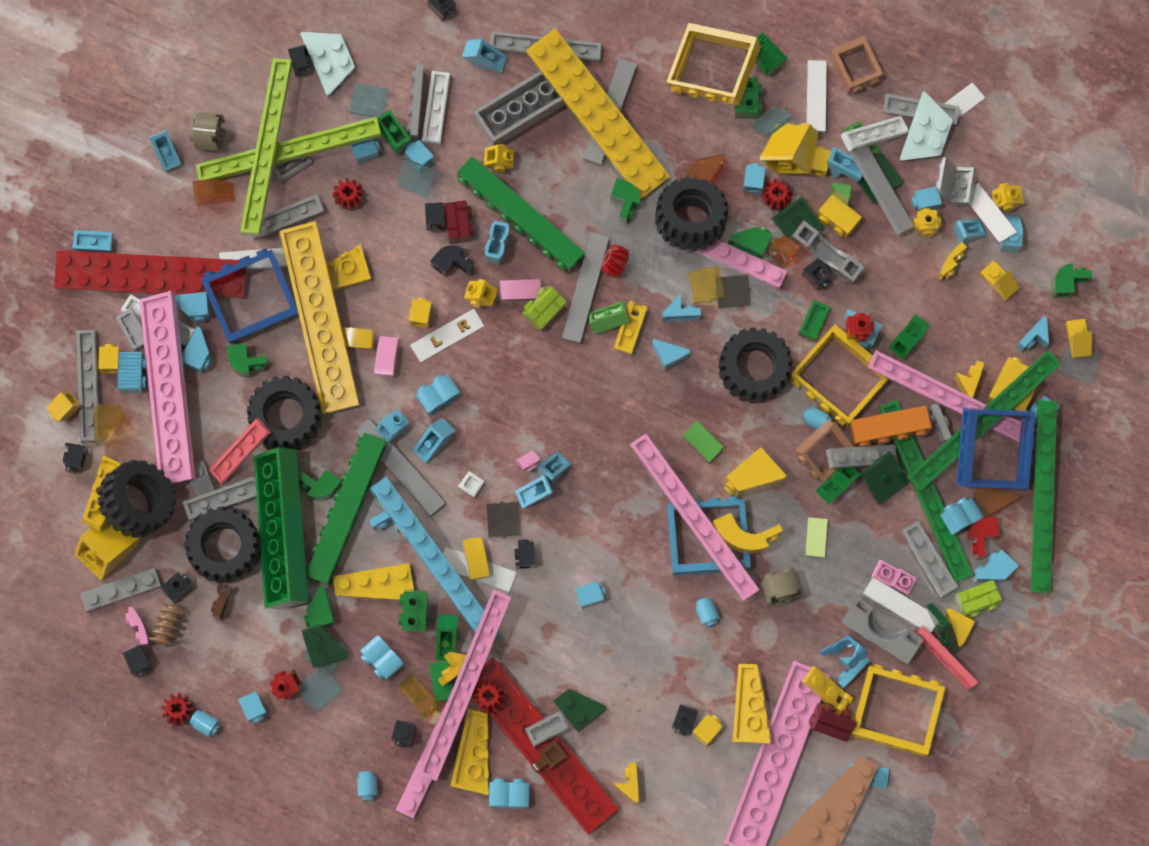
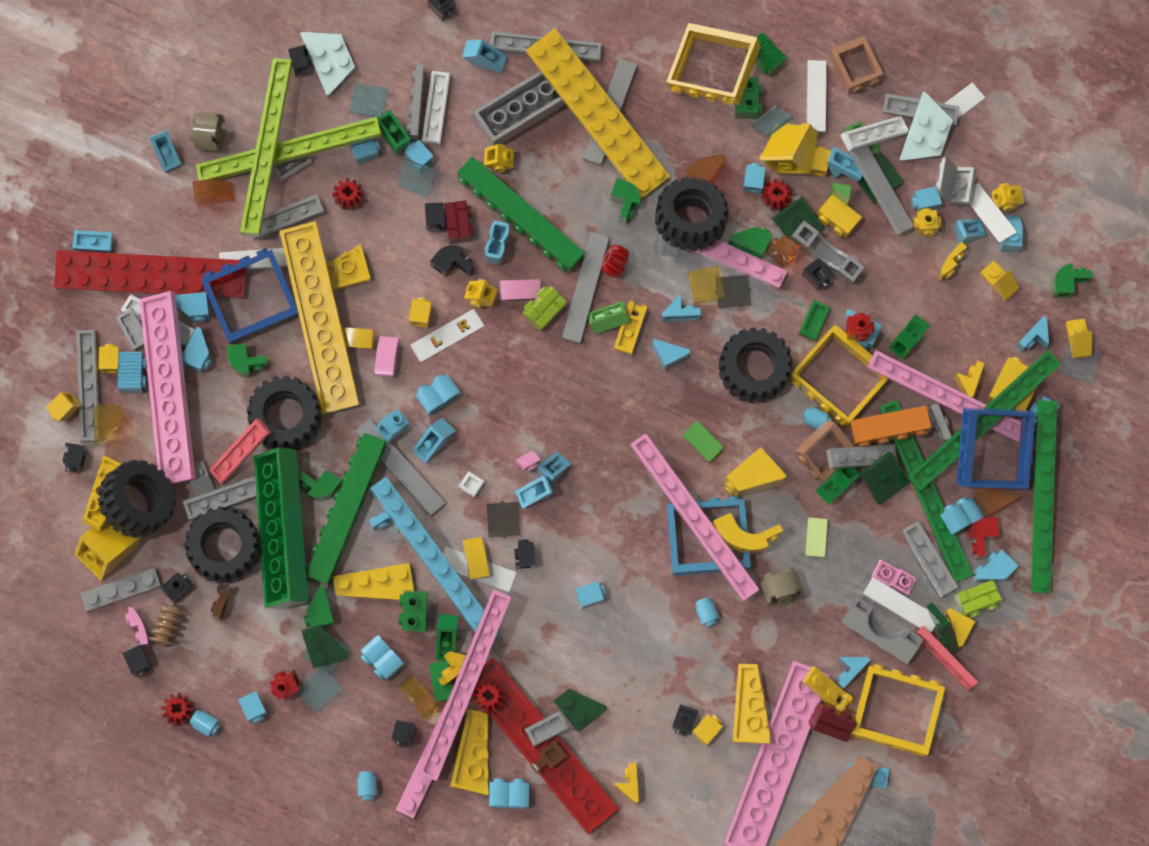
(859, 652): dark azure helmet -> none

